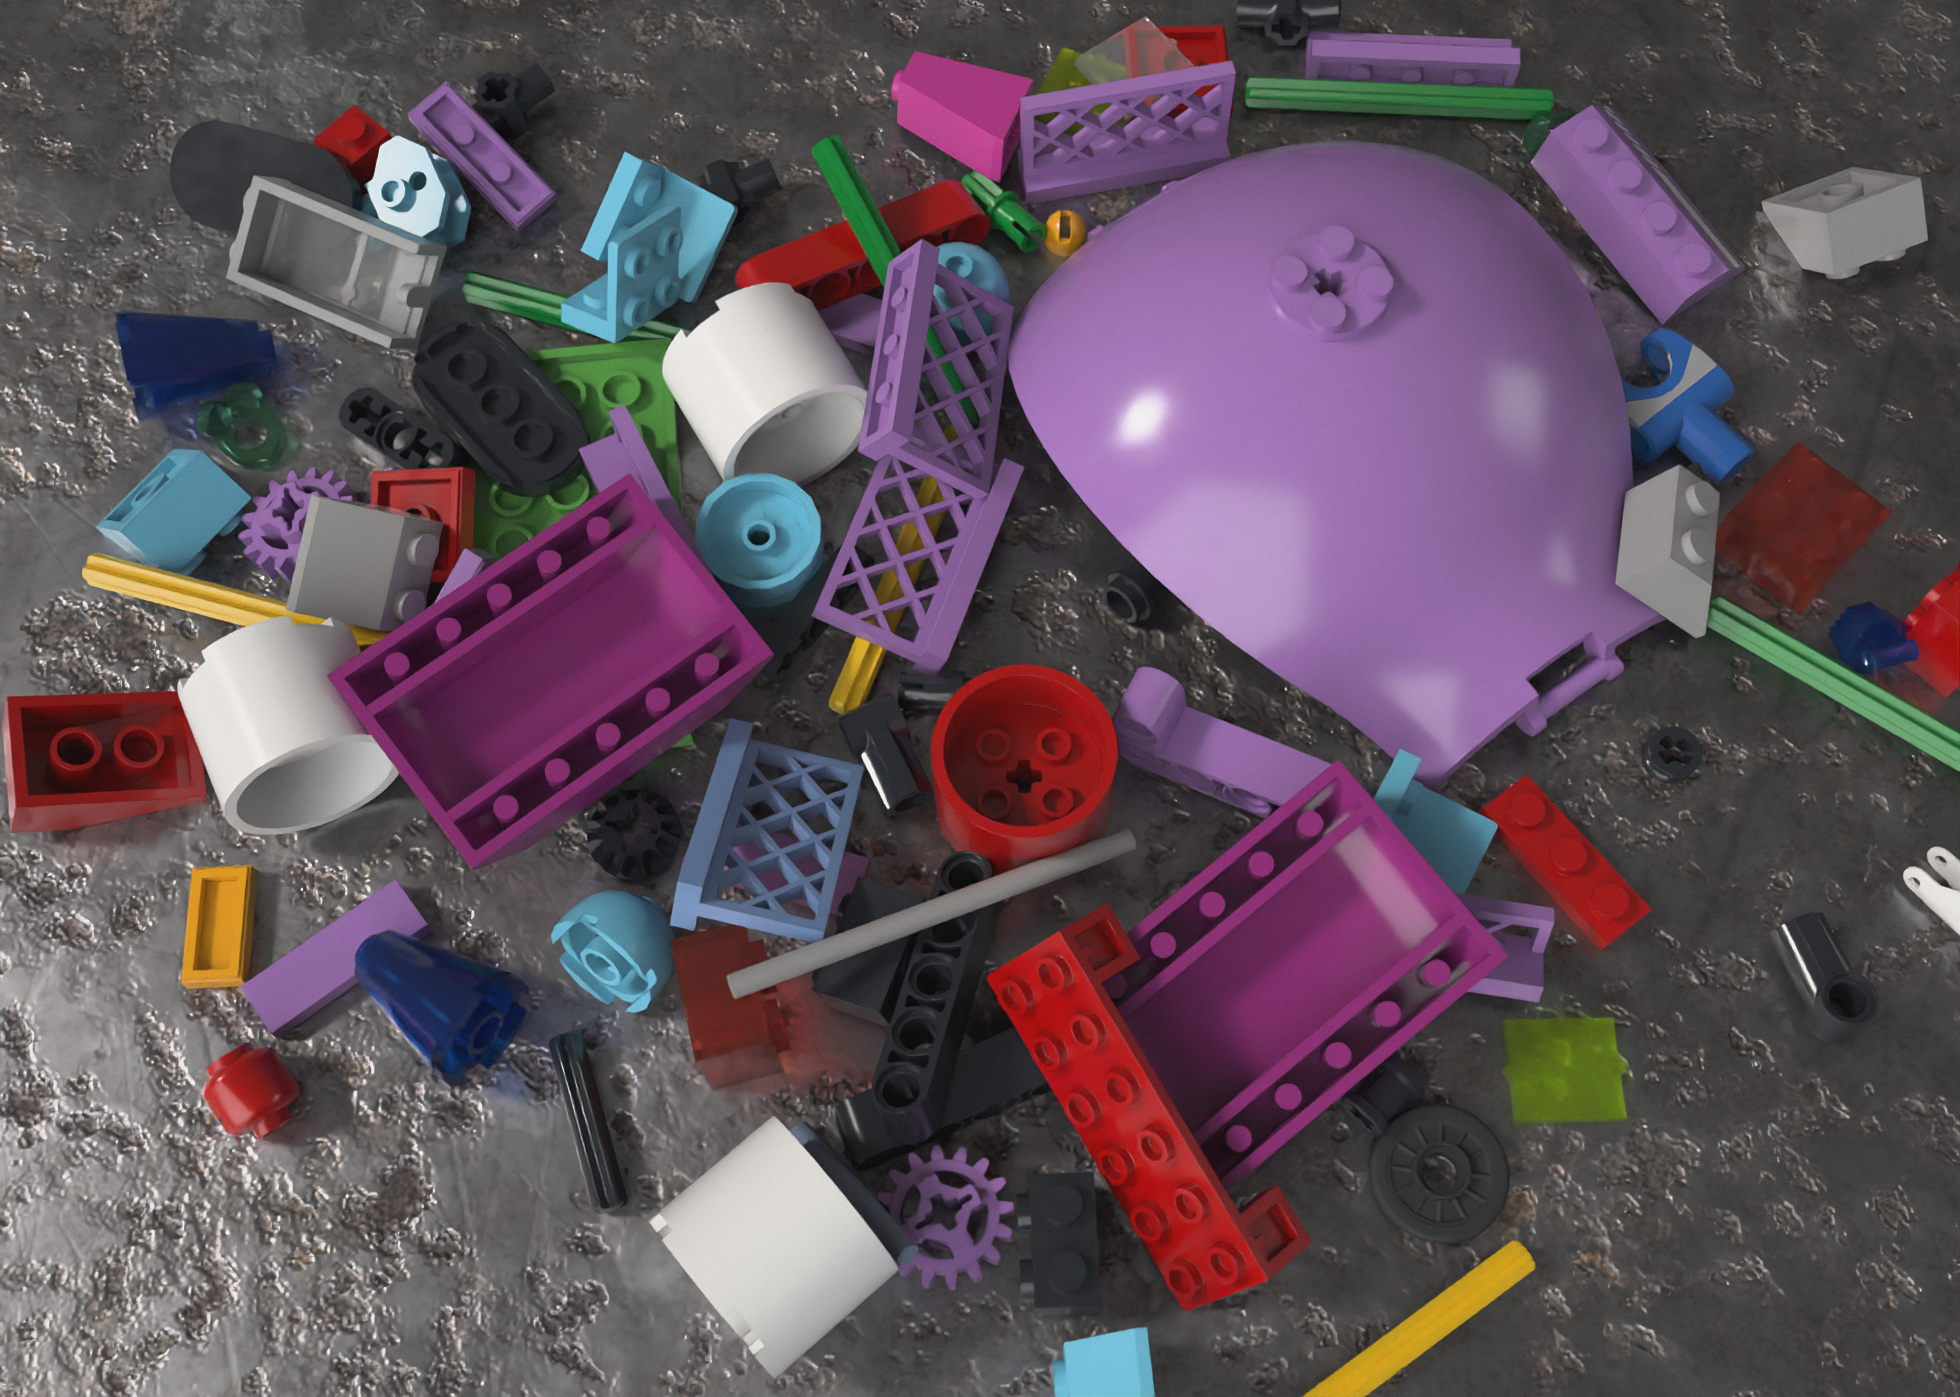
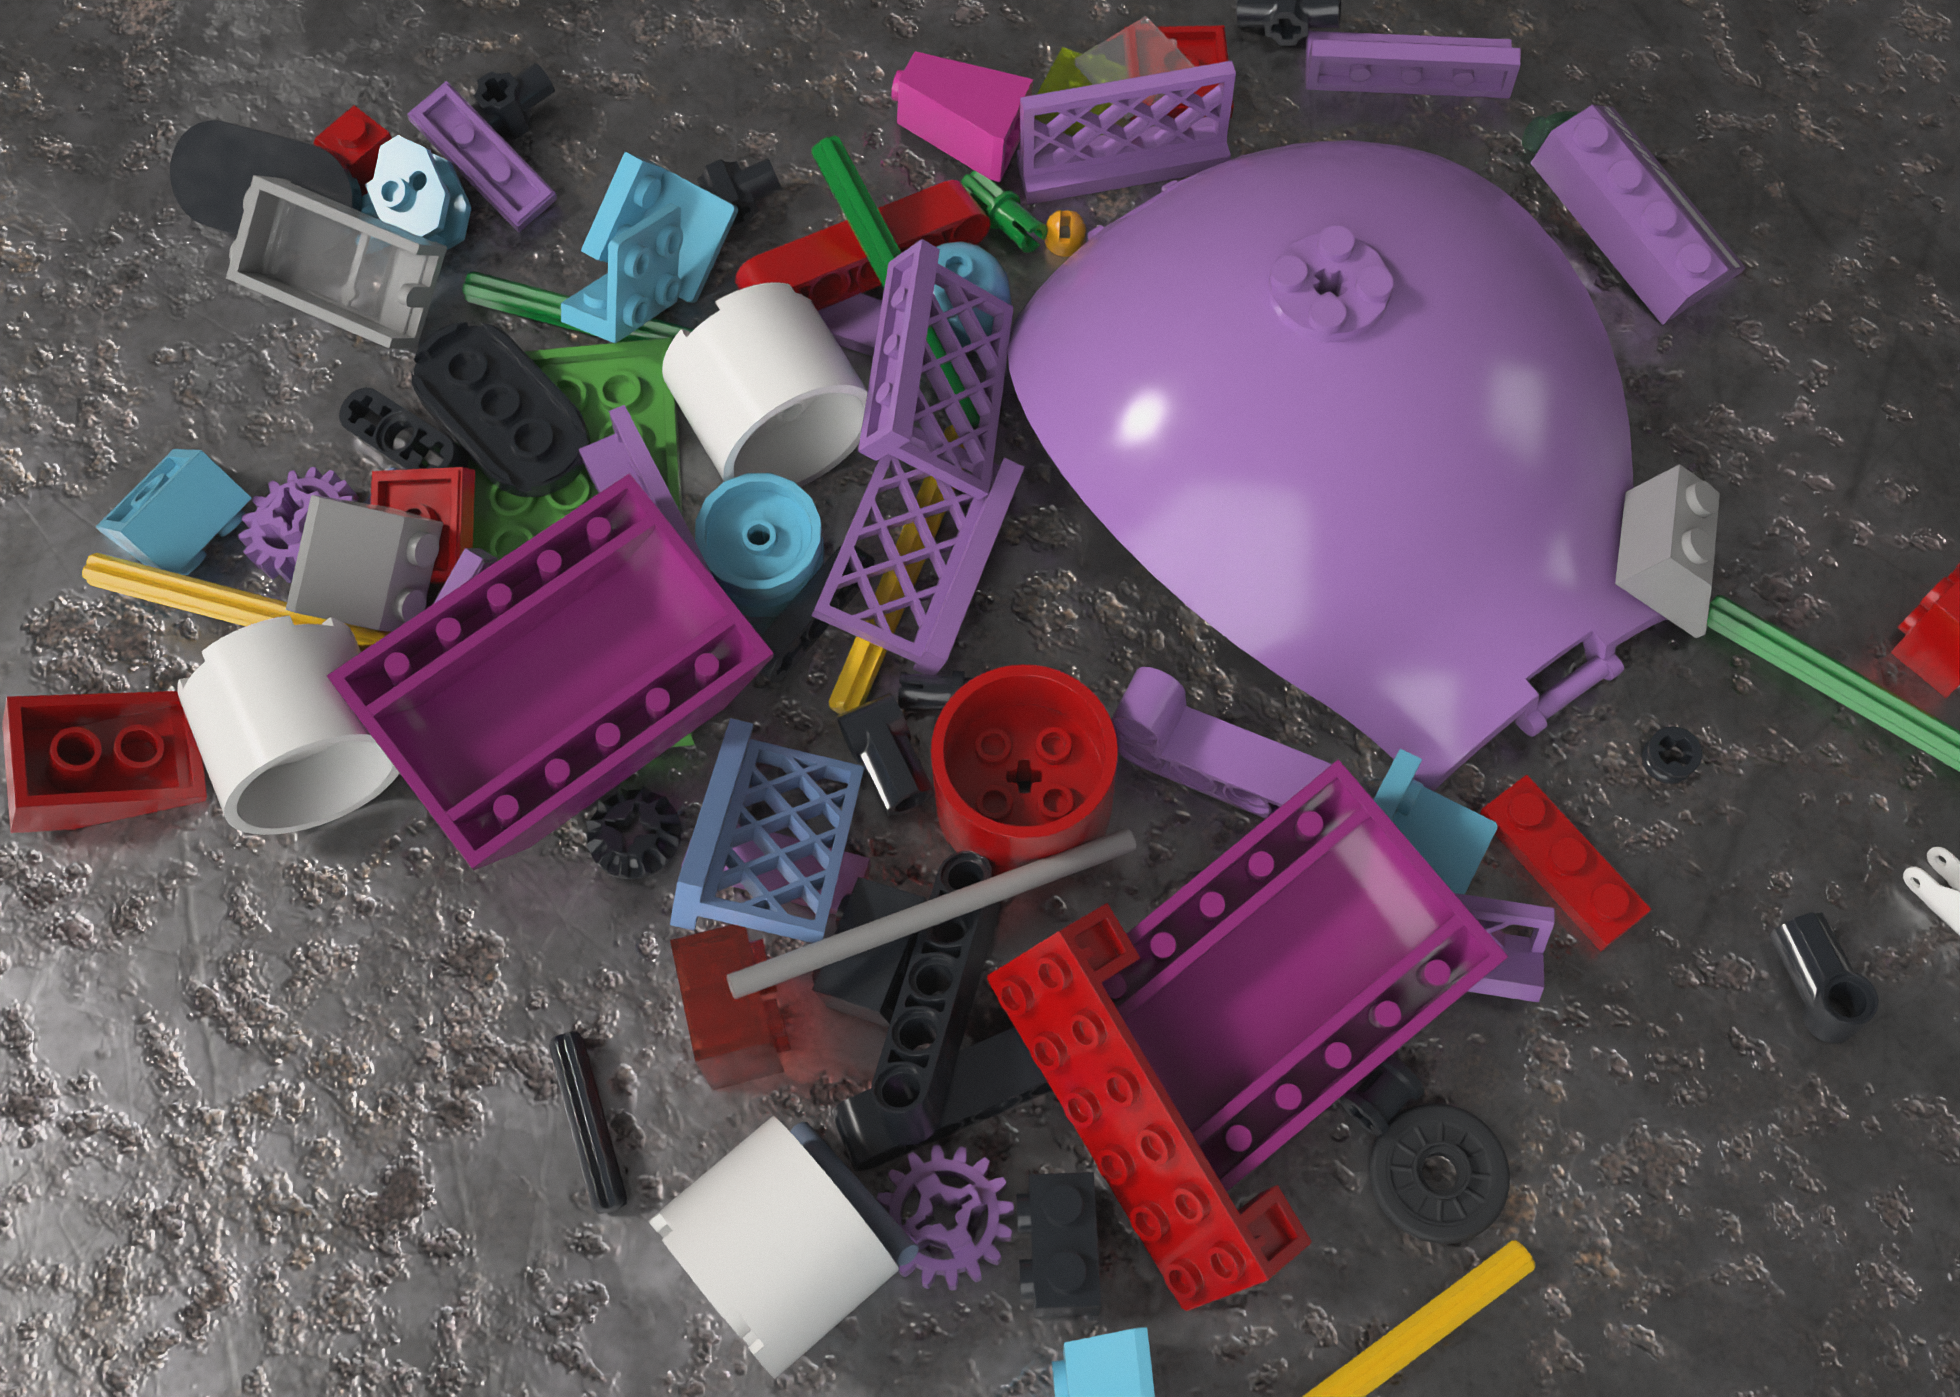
(188, 357): clear blue cone -> none
(219, 927): light orange tile -> none
(243, 401): clear green piece -> none
(250, 1091): red head -> none
(325, 963): medium lavender tile -> none
(442, 1002): clear blue cone -> none
(617, 947): medium azure cylinder -> none
(1133, 593): black cone -> none
(1398, 98): green axle -> none
(1564, 1070): clear neon green piece -> none
(1684, 408): blue connector -> none
(1799, 527): clear red brick -> none
(1849, 220): light grey slope -> none
(1872, 639): clear blue piece -> none

